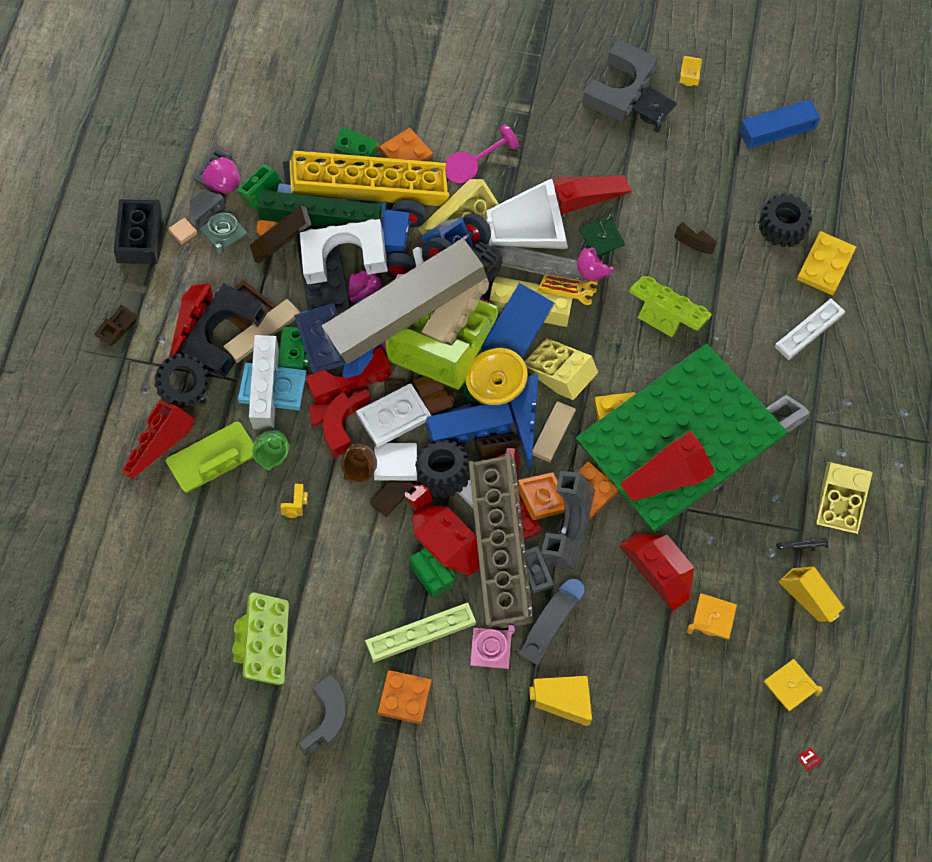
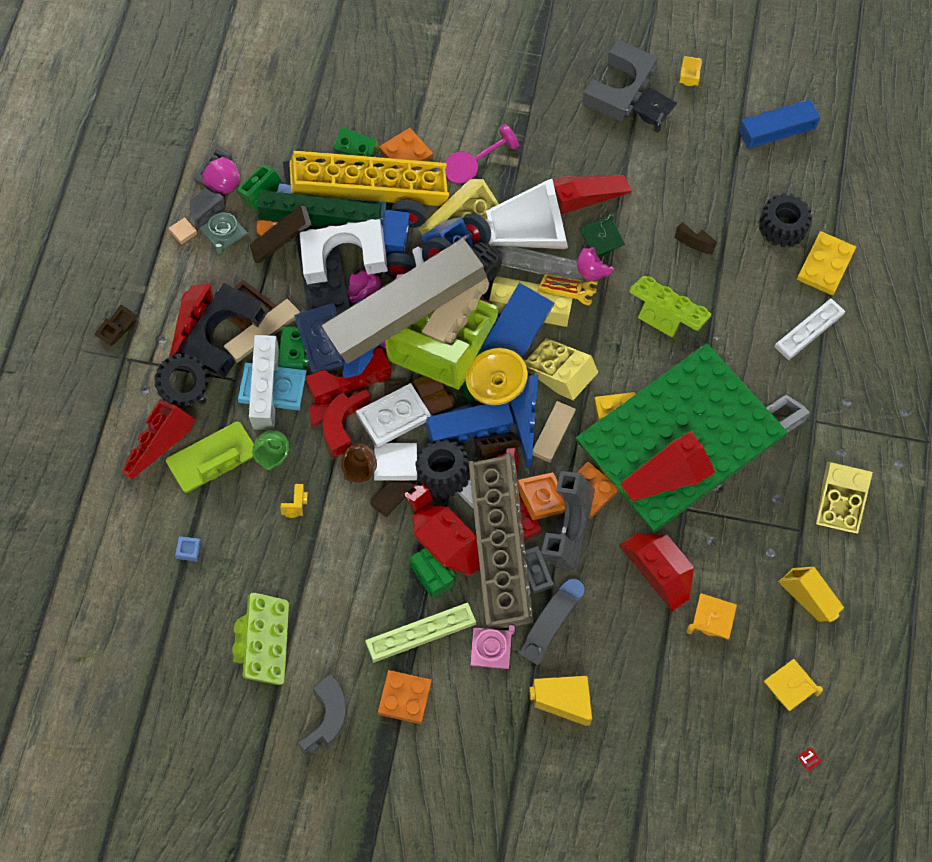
(138, 231): black brick -> none
(188, 548): none -> medium blue tile
(806, 544): black piece -> none

